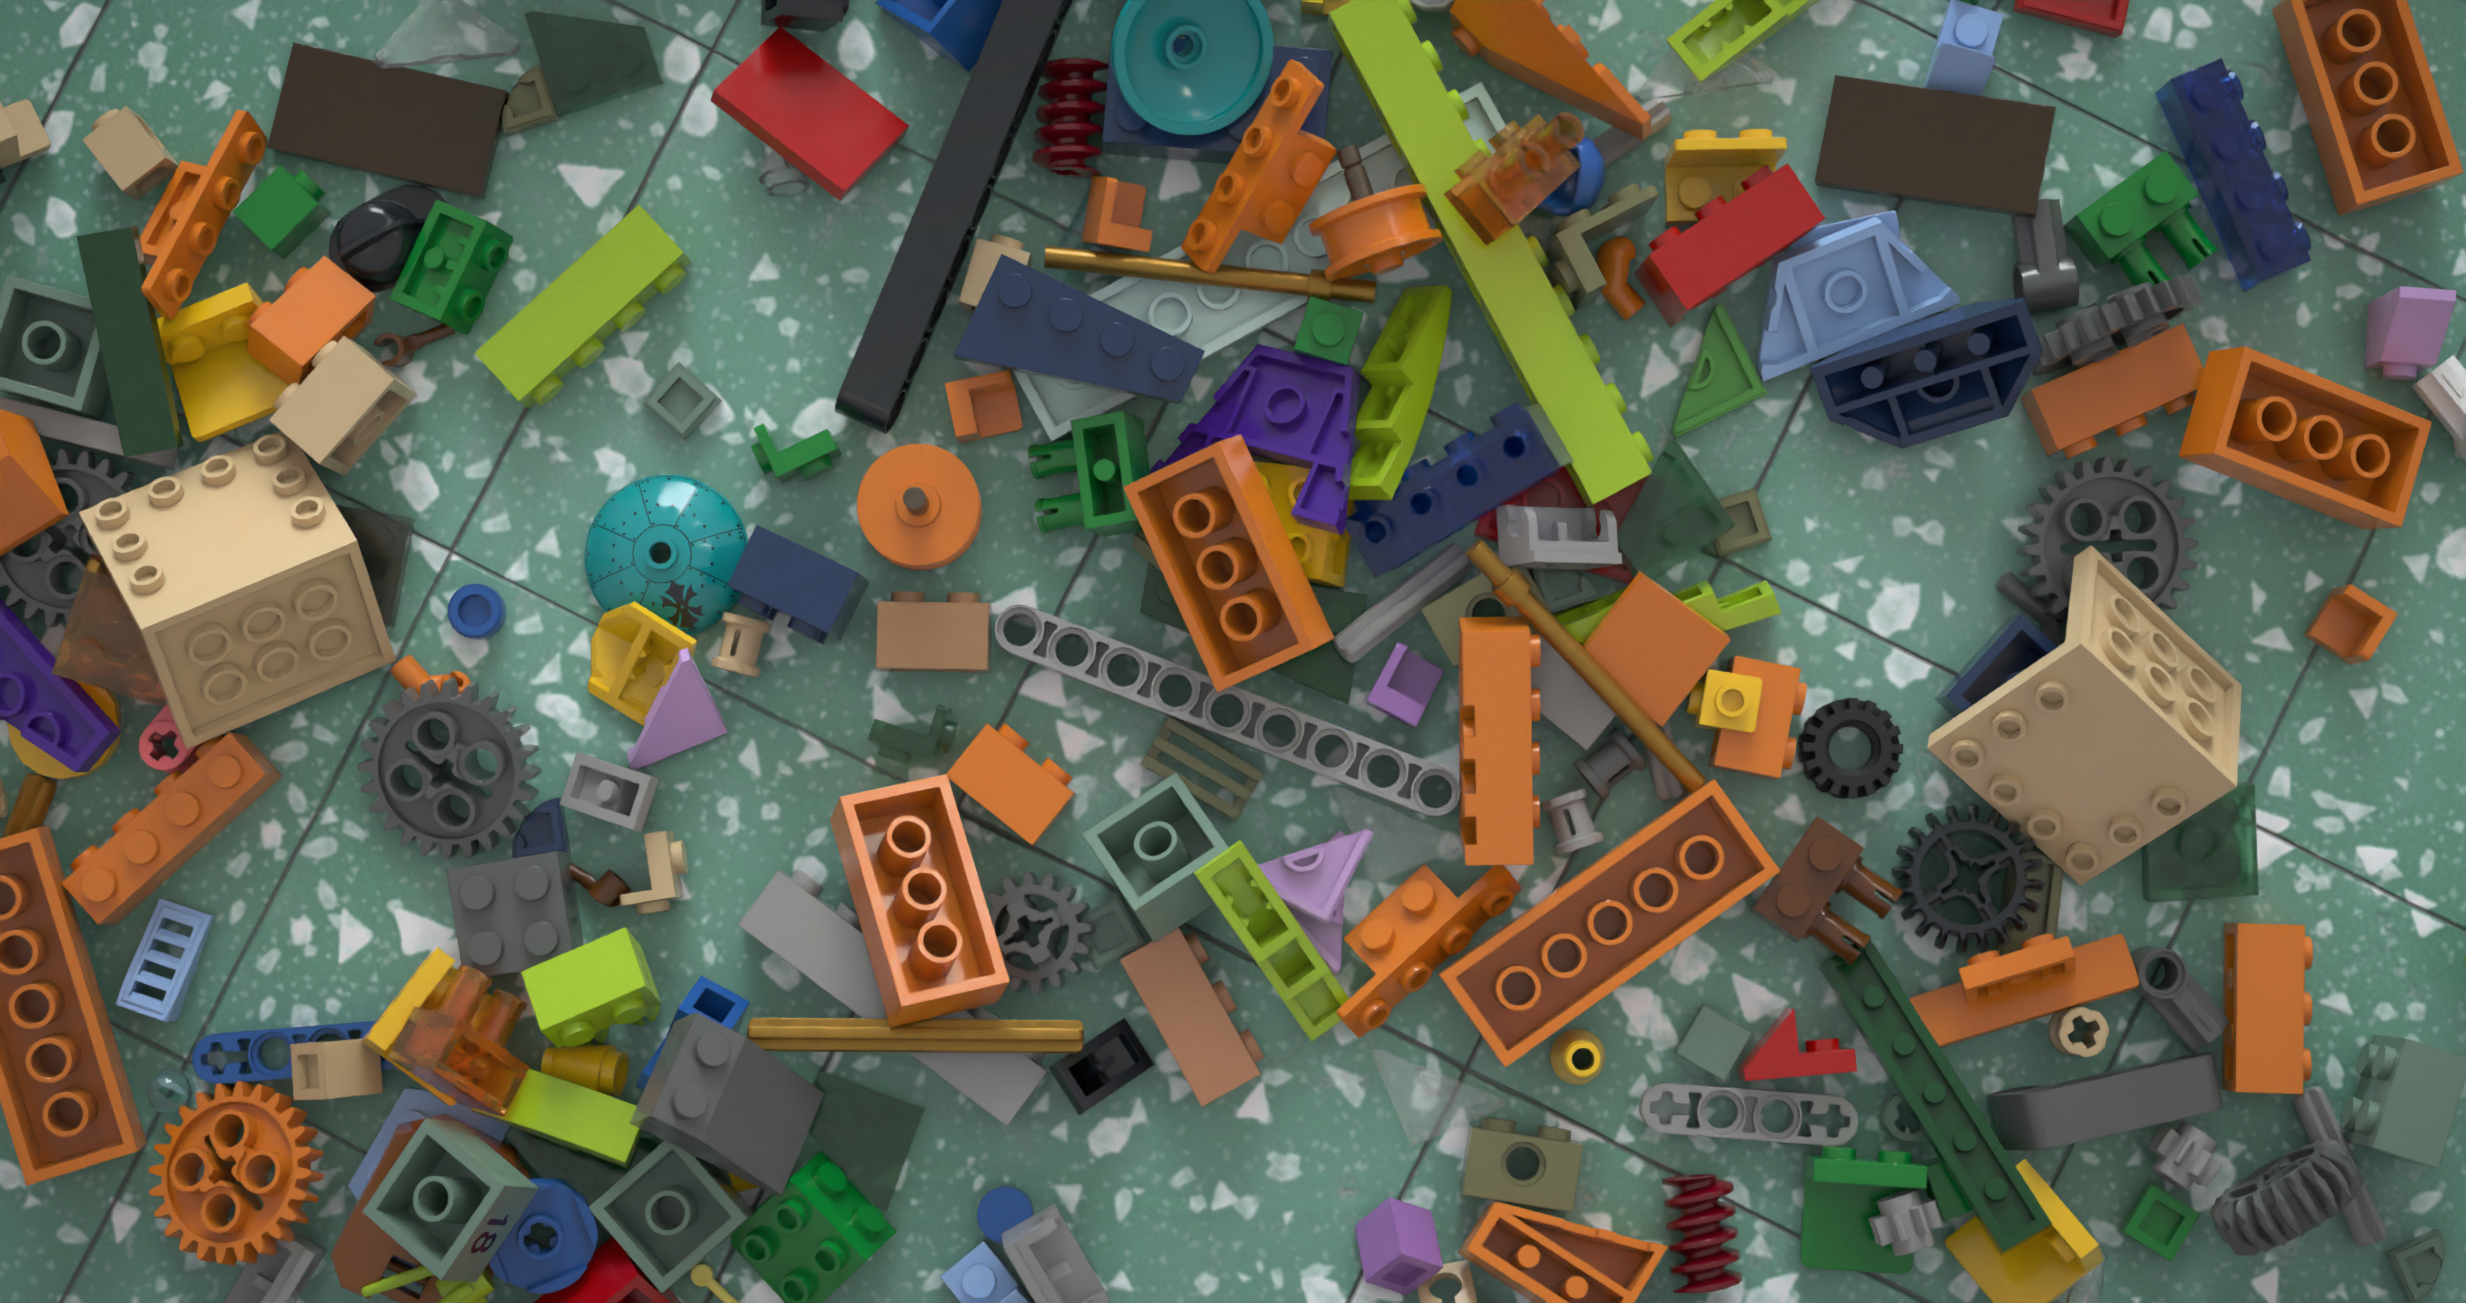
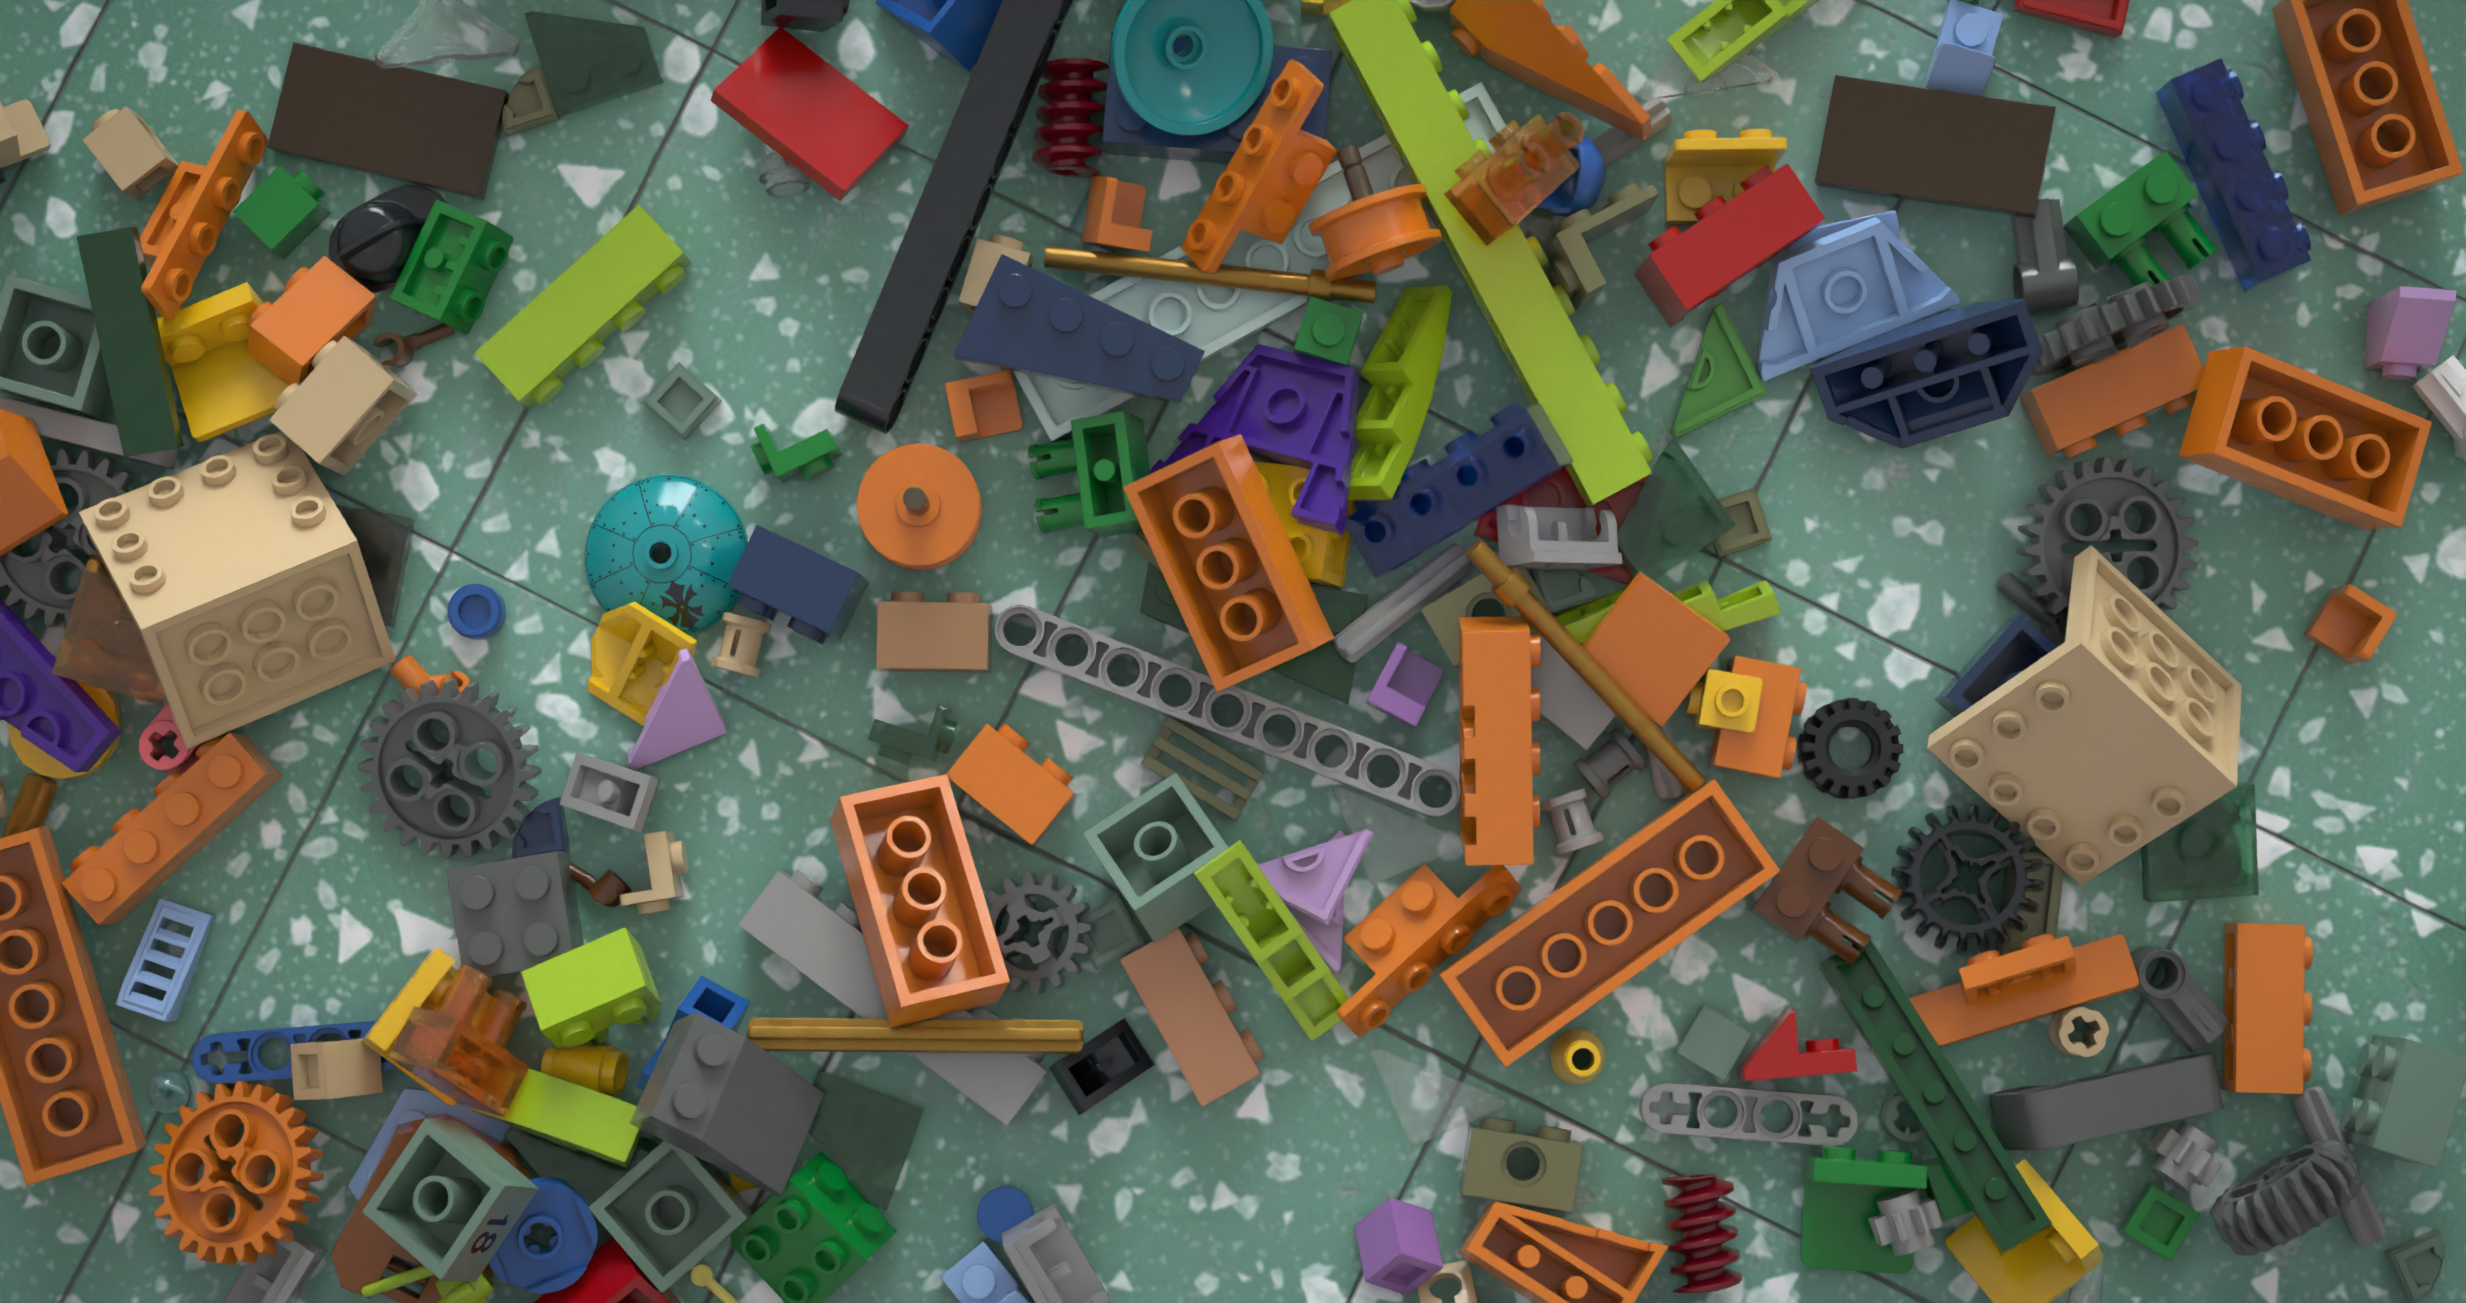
(1614, 262): orange arm -> none

